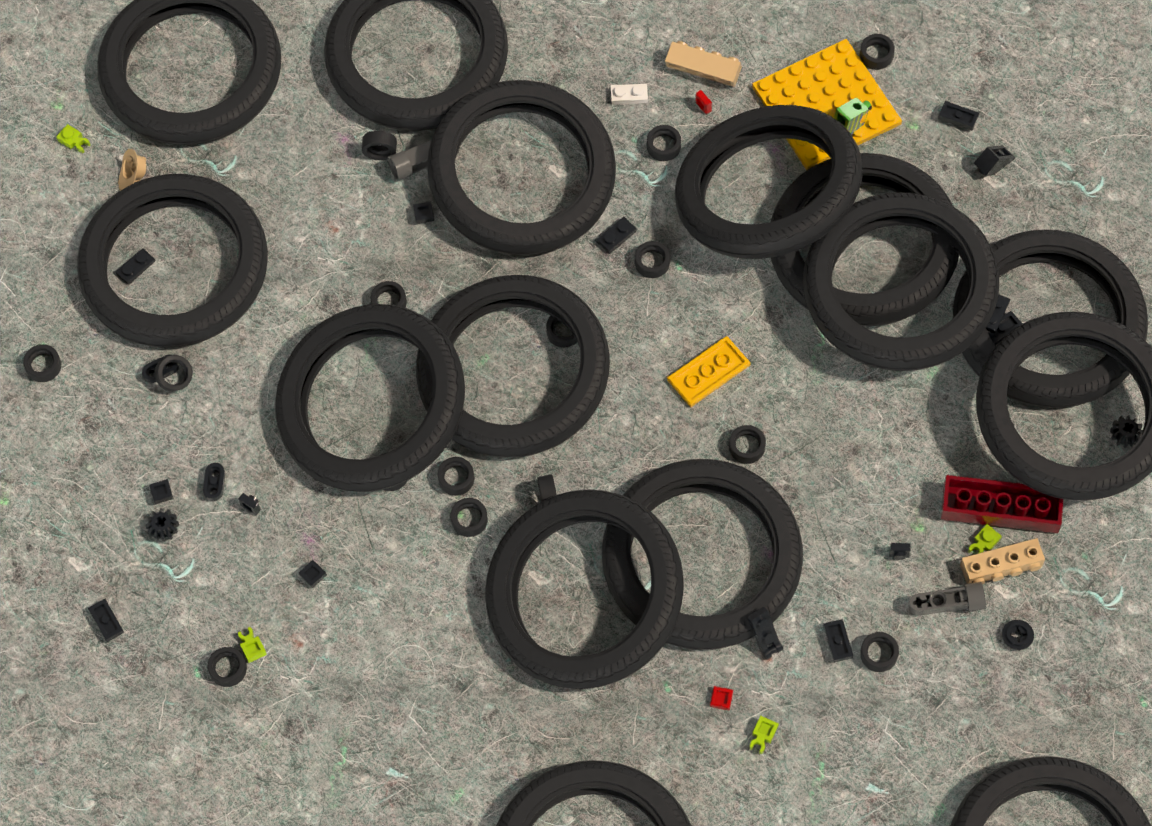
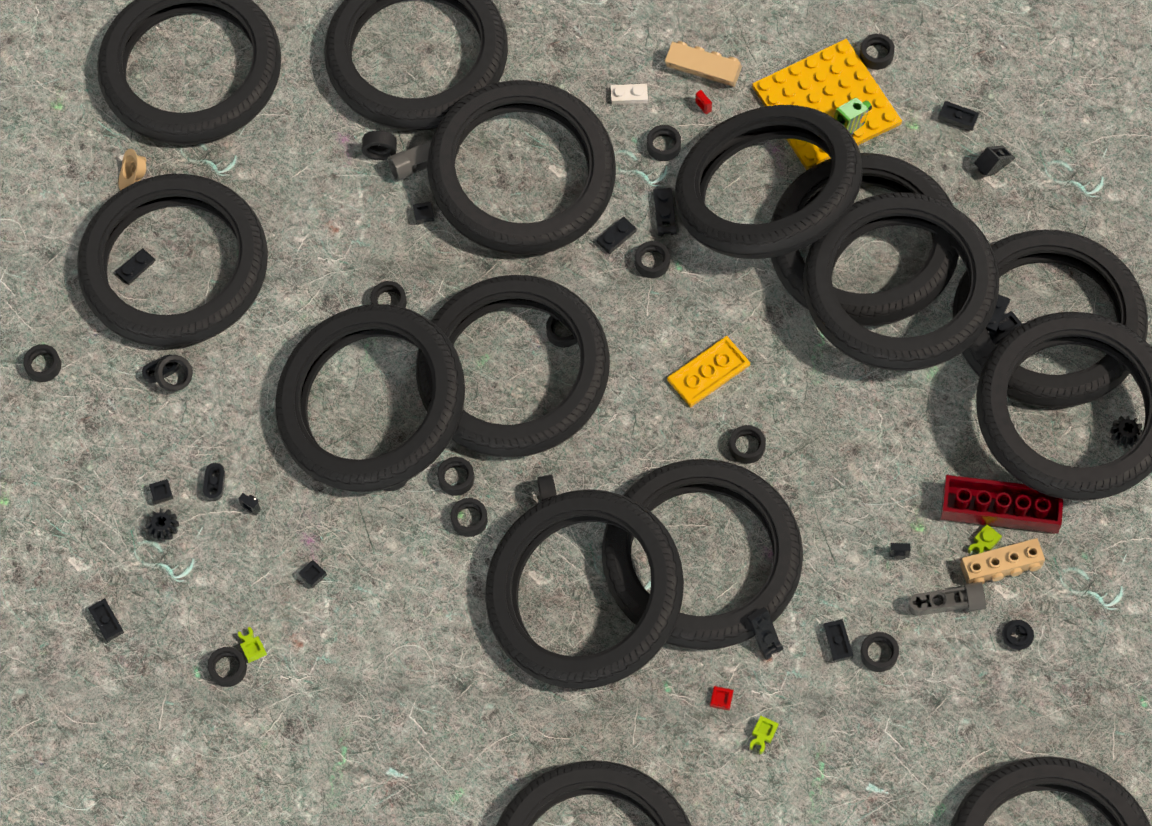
(71, 137): lime plate -> none
(664, 211): none -> black plate

